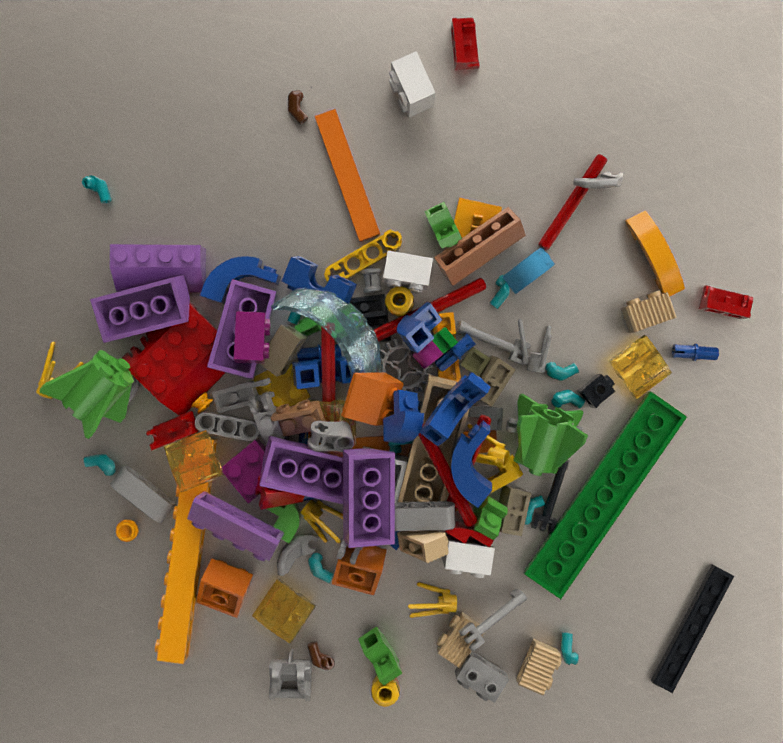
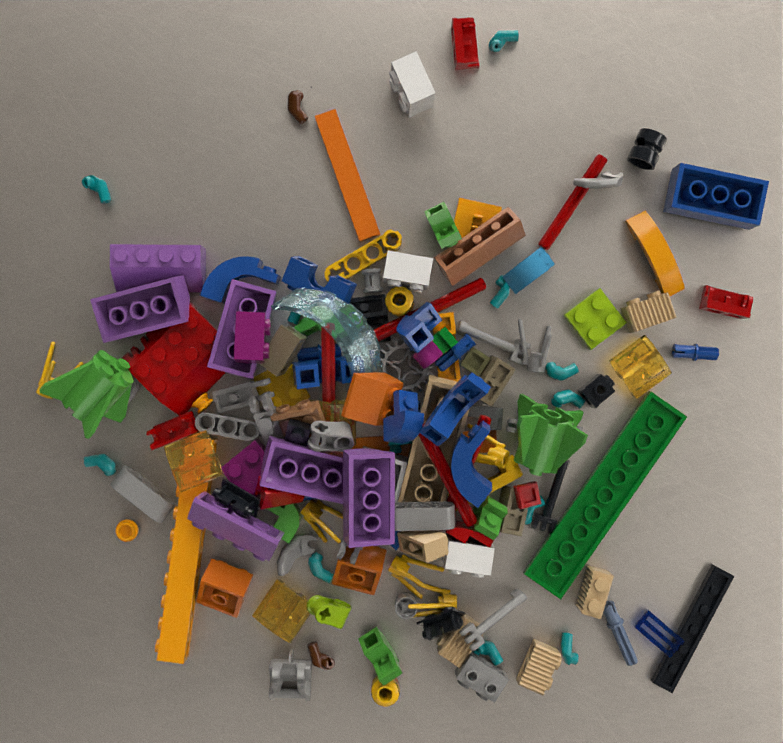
(242, 501): none -> black hinge
(298, 432): none -> black plate
(329, 610): none -> lime piece
(399, 570): none -> yellow plant
(402, 607): none -> light grey wheel
(448, 619): none -> black hinge
(490, 649): none -> teal arm
(501, 37): none -> teal arm
(527, 495): none -> red tile
(594, 591): none -> tan brick
(595, 319): none -> lime plate
(615, 623): none -> sand blue axle
(647, 147): none -> black wheel
(674, 646): none -> clear blue tile
(716, 196): none -> blue brick

